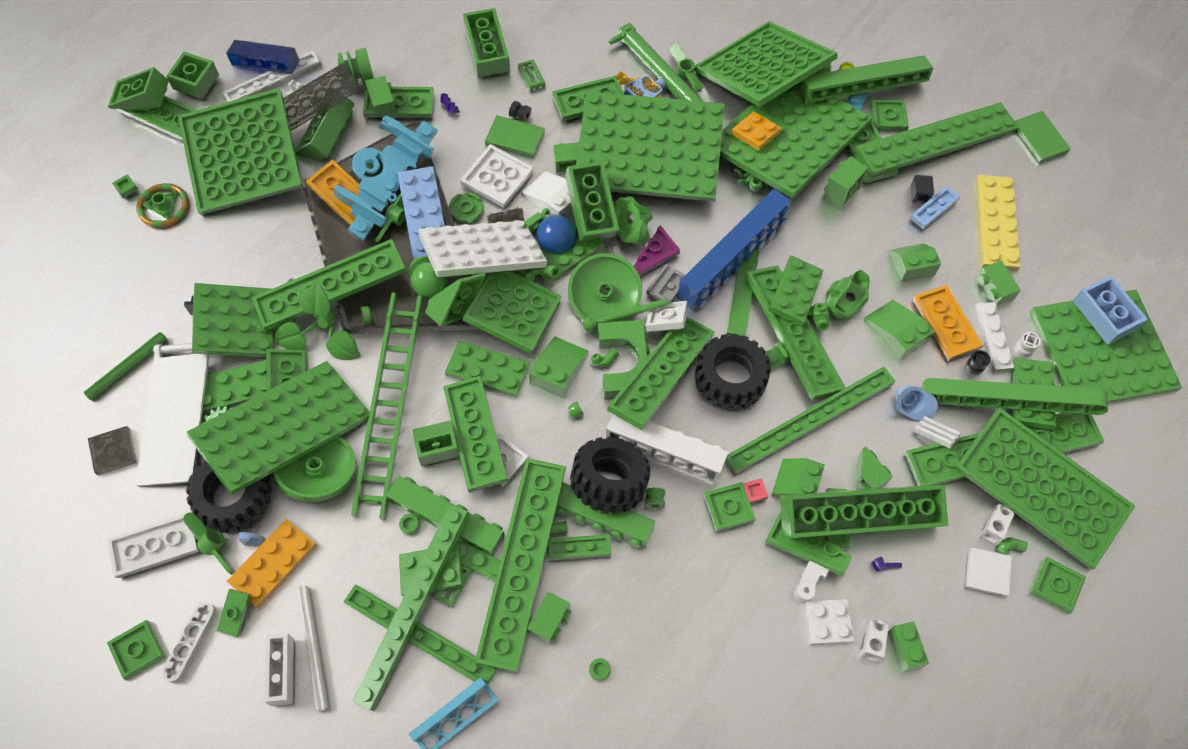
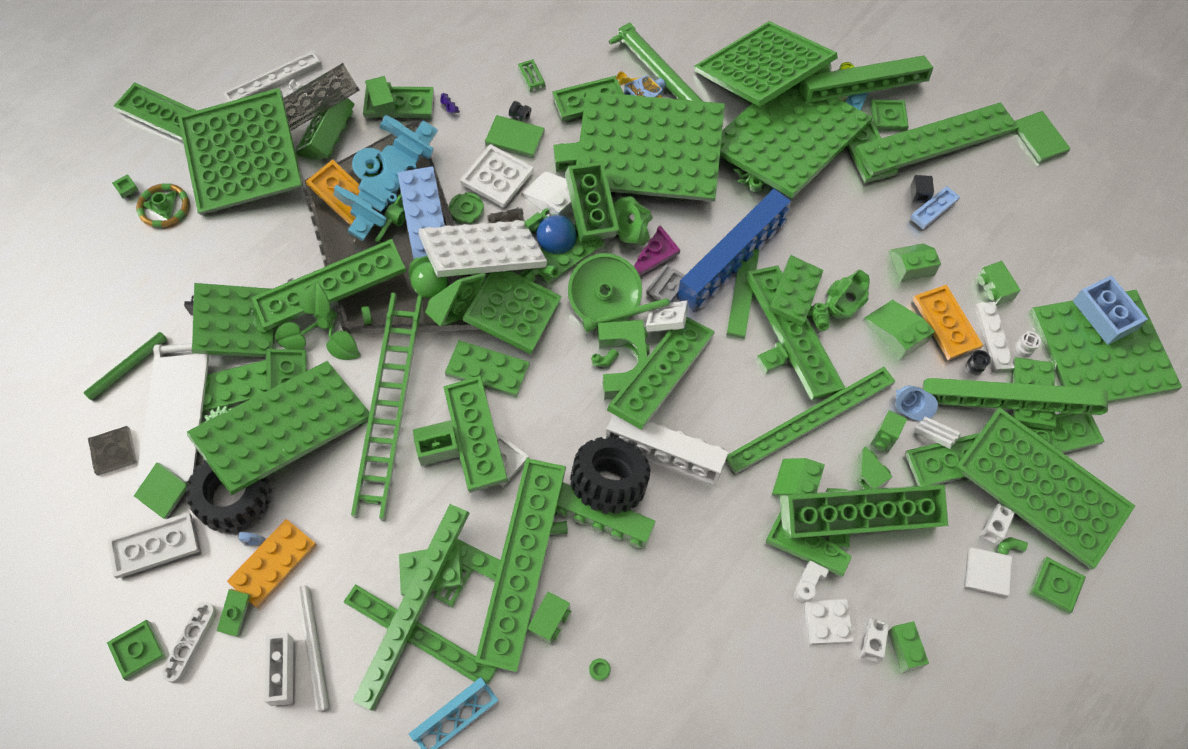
(139, 91): bright green slope -> none
(161, 490): none -> bright green tile
(192, 75): bright green brick -> none
(208, 540): bright green piece -> none
(263, 56): clear blue brick -> none
(319, 473): bright green dish -> none
(359, 66): bright green wheel -> none
(409, 524): bright green tile -> none
(431, 509): bright green brick -> none
(486, 42): bright green brick -> none
(557, 366): bright green slope -> none
(574, 410): bright green hinge -> none
(579, 547): bright green plate -> none
(655, 498): bright green wheel -> none
(684, 63): bright green piece -> none
(729, 507): bright green plate -> none
(738, 350): black tyre -> none
(756, 131): light orange plate -> none
(756, 490): coral plate -> none
(844, 182): bright green brick -> none
(879, 564): dark purple hand -> none
(888, 431): none -> bright green brick
(997, 221): light yellow plate -> none

